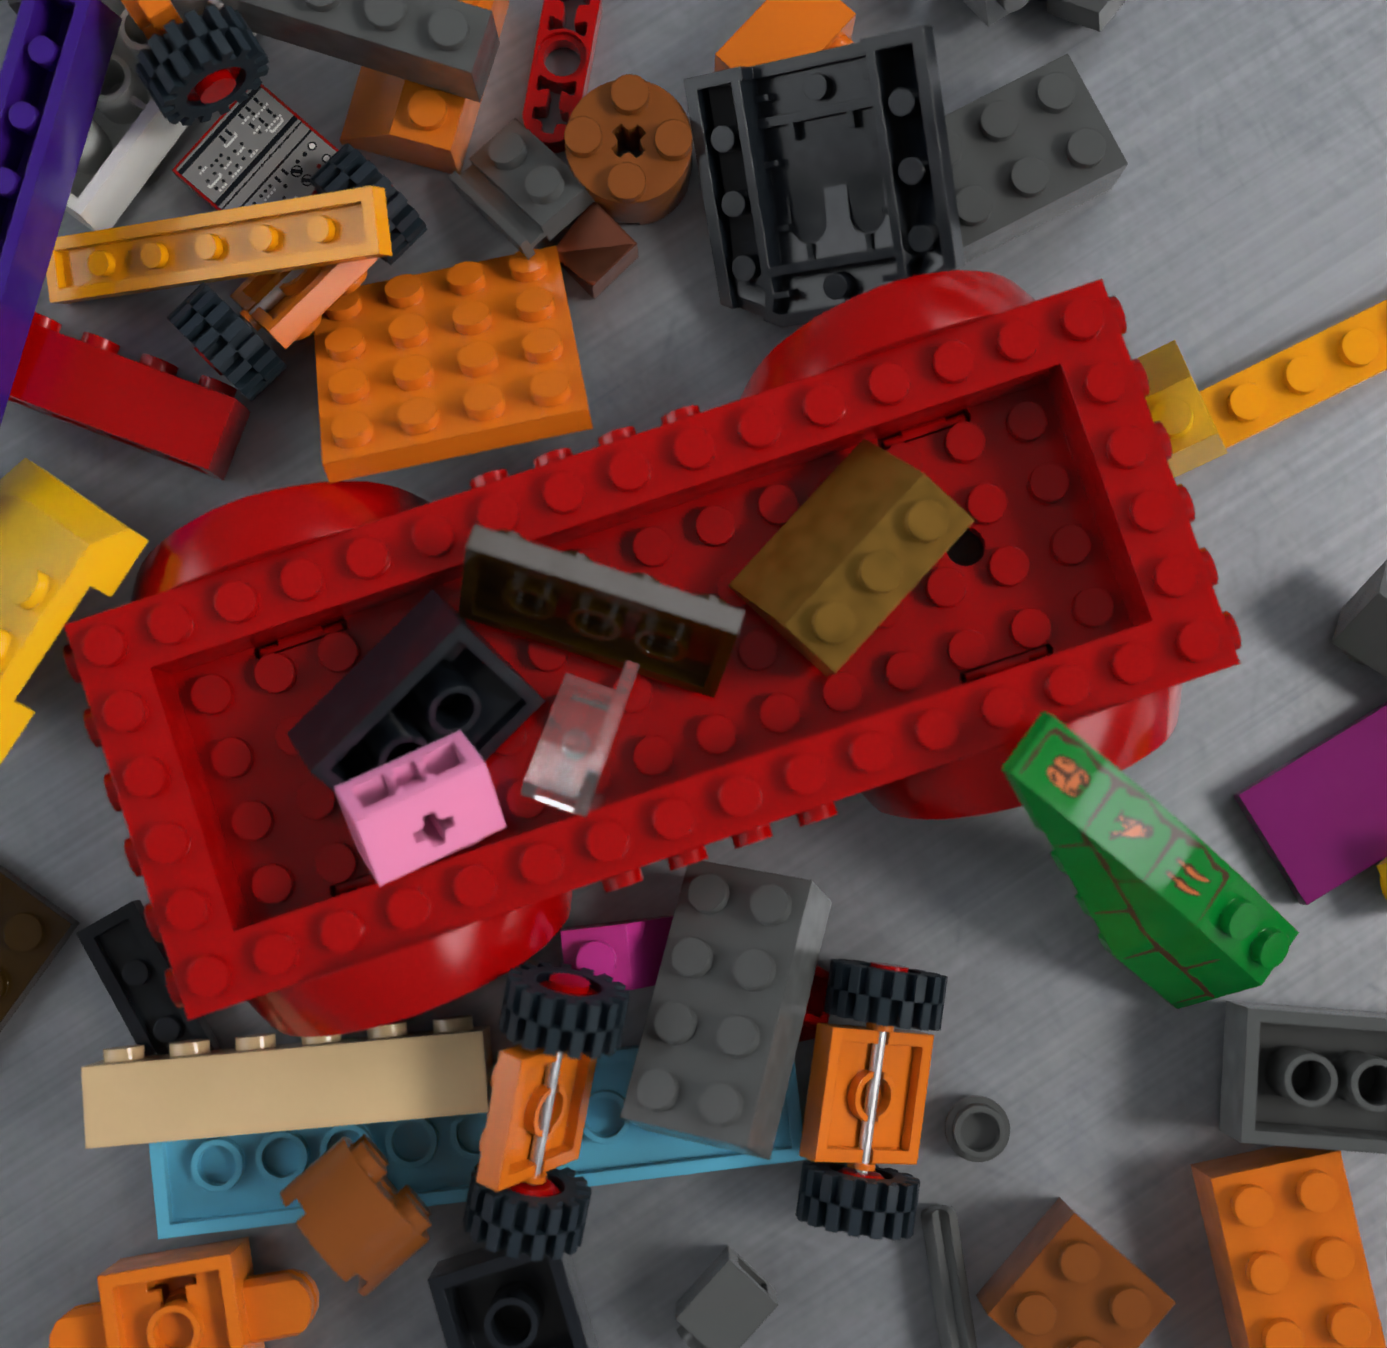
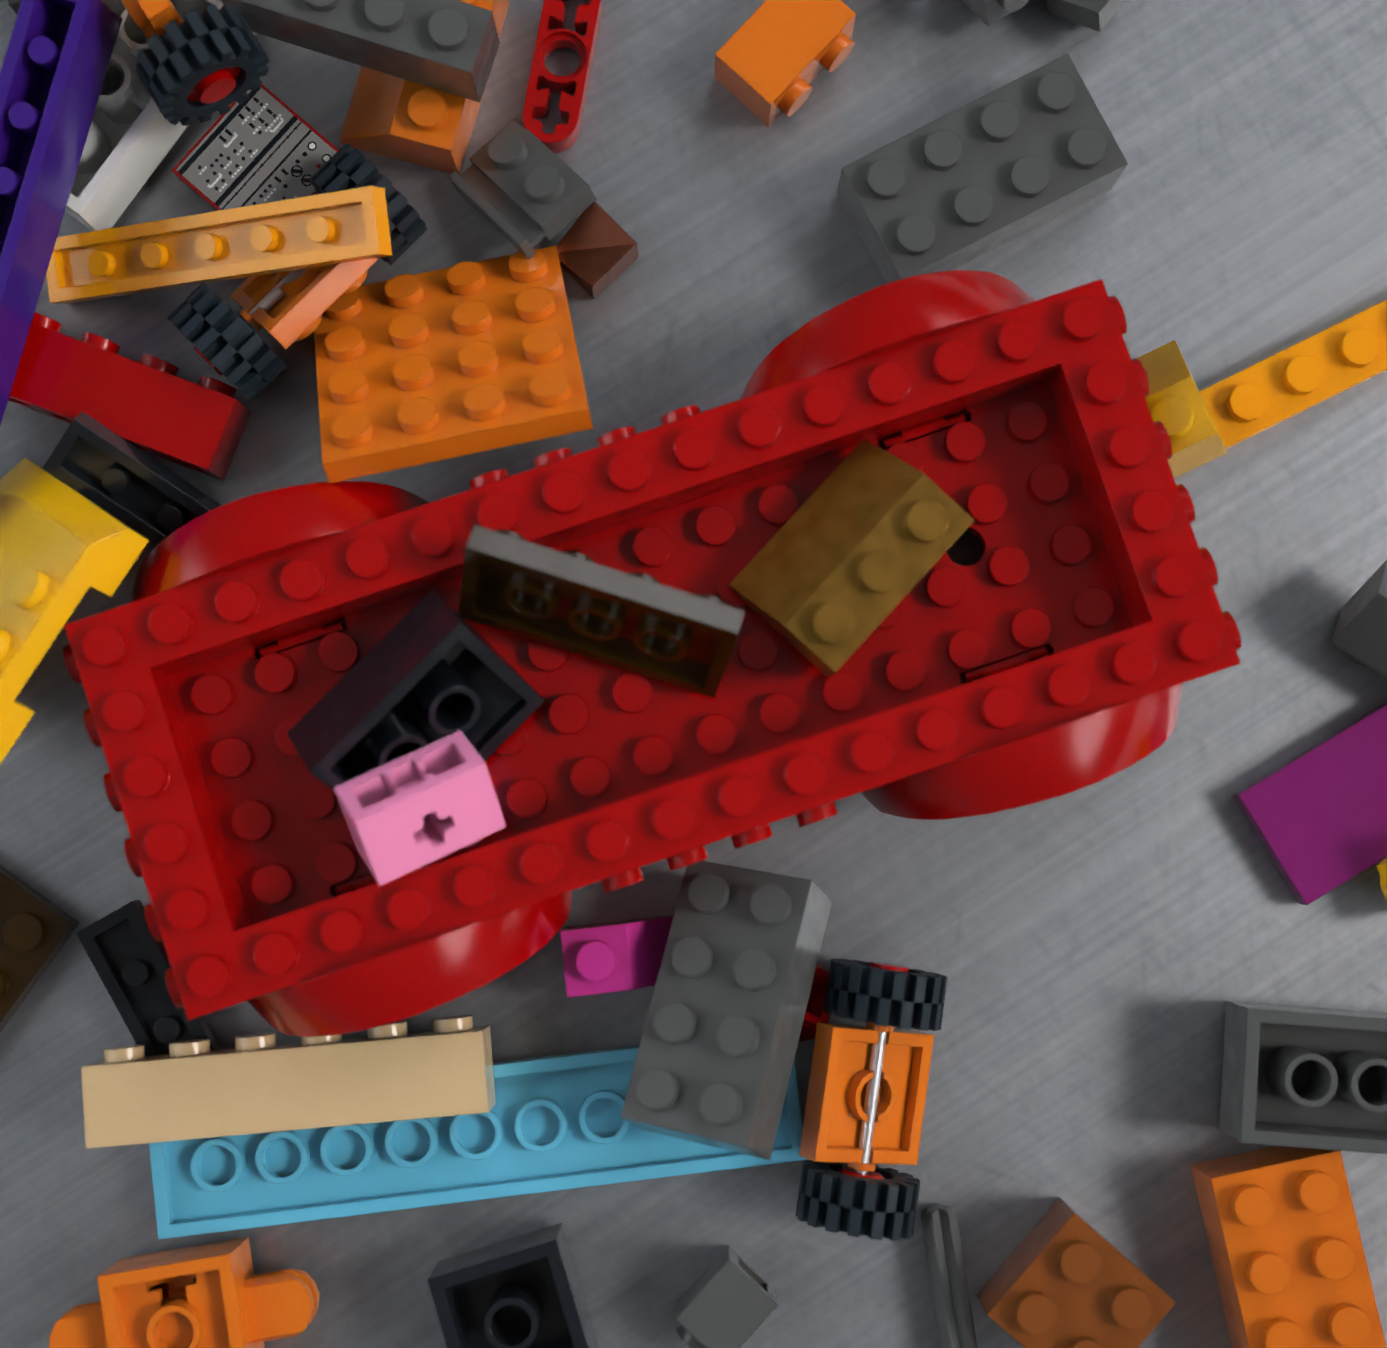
(125, 480): none -> black plate
(358, 1214): dark orange brick -> none
(541, 1110): plate -> none
(577, 741): clear panel -> none
(631, 117): dark orange brick -> none
(825, 174): black wedge -> none
(977, 1128): dark grey plate -> none
(1144, 876): green wedge -> none

